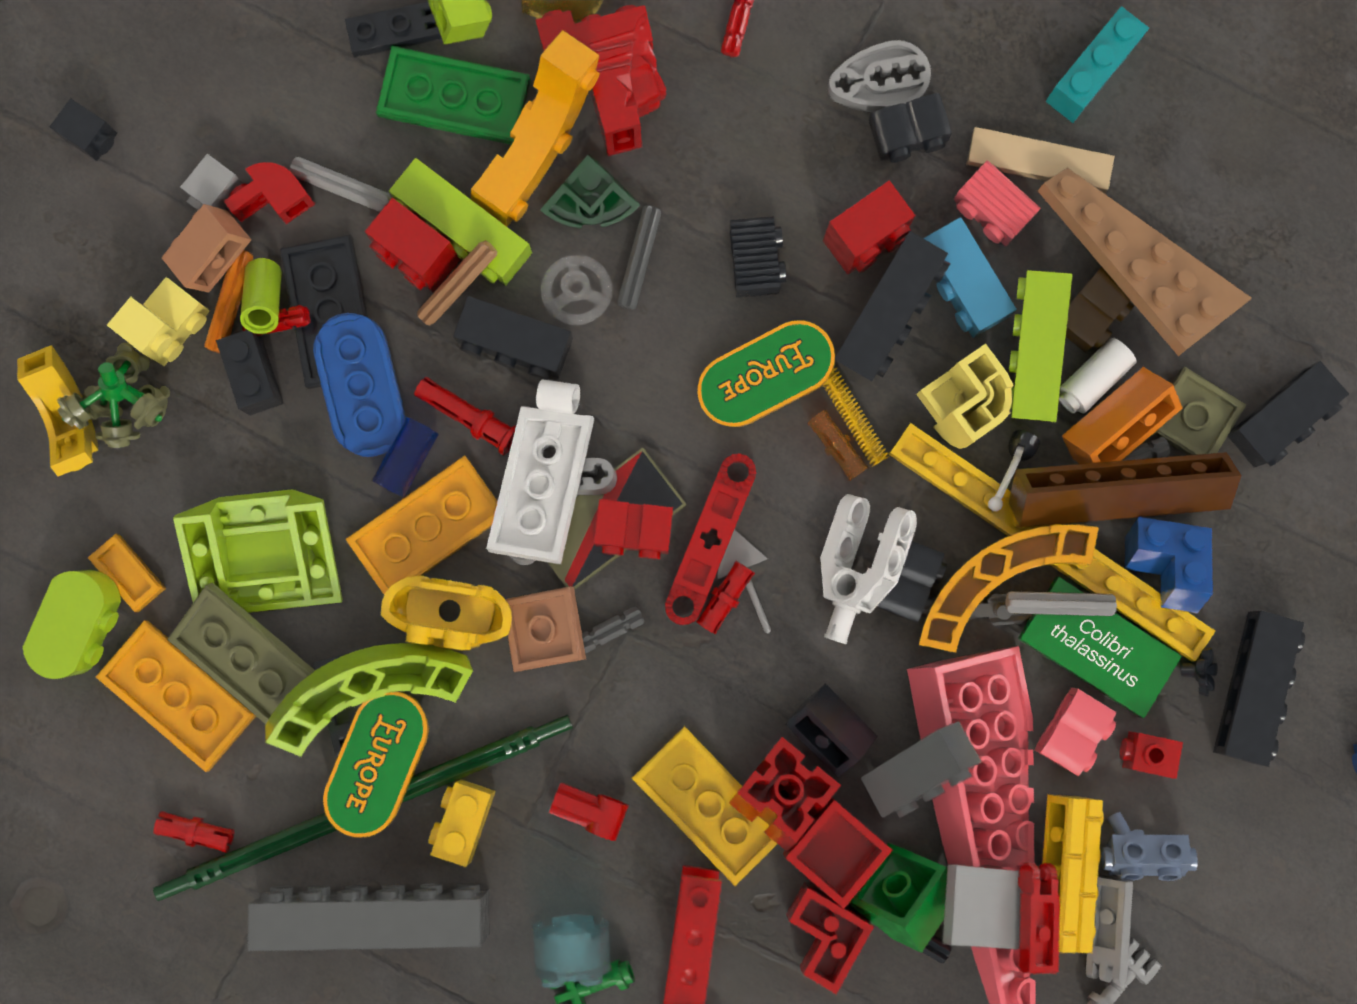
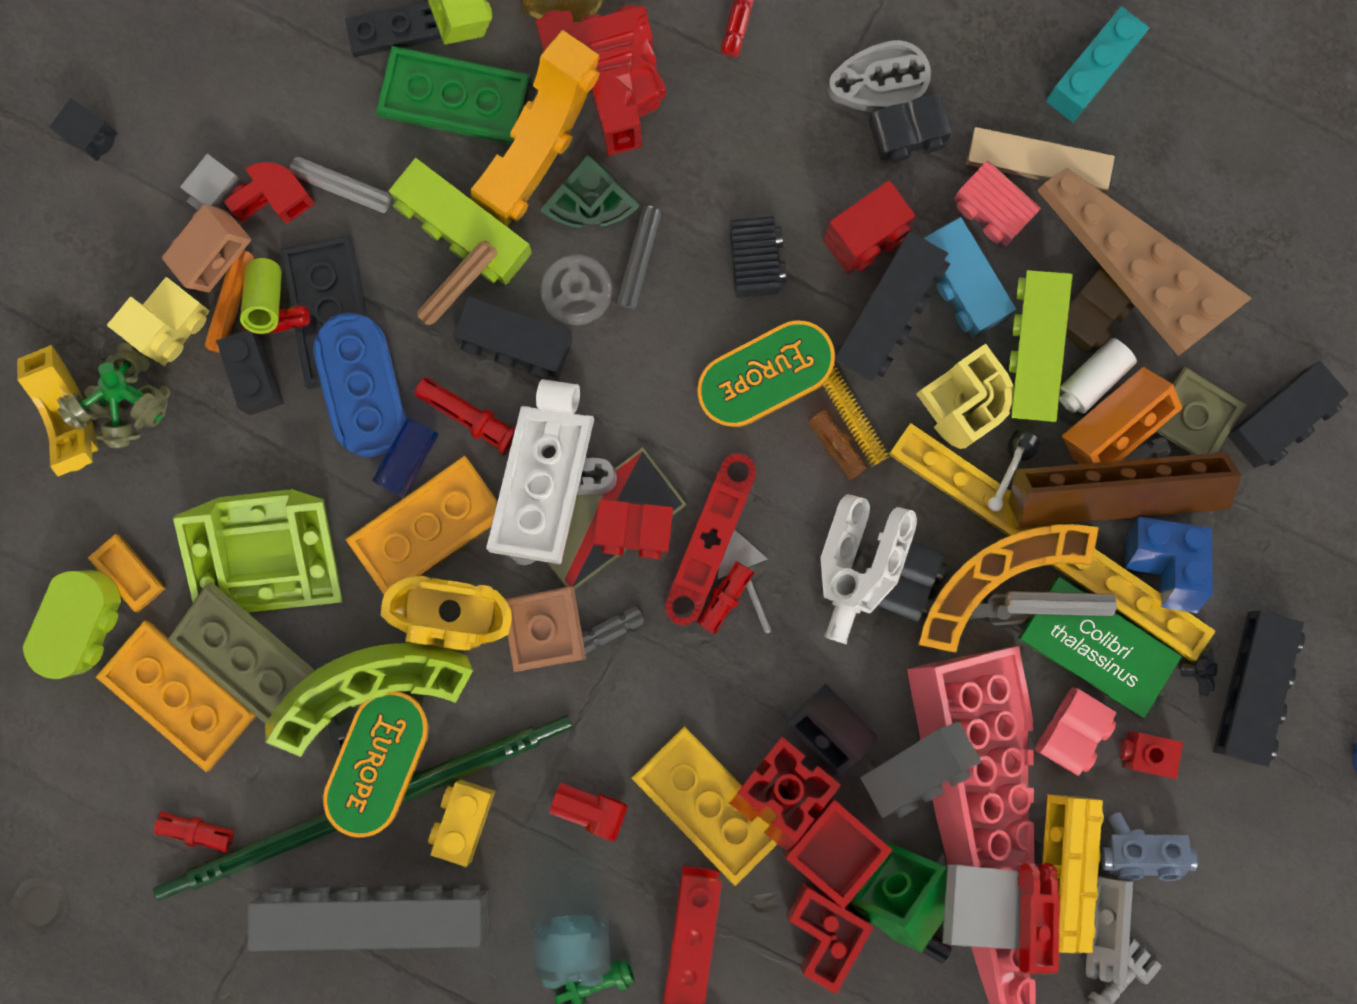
(412, 245): red brick -> none

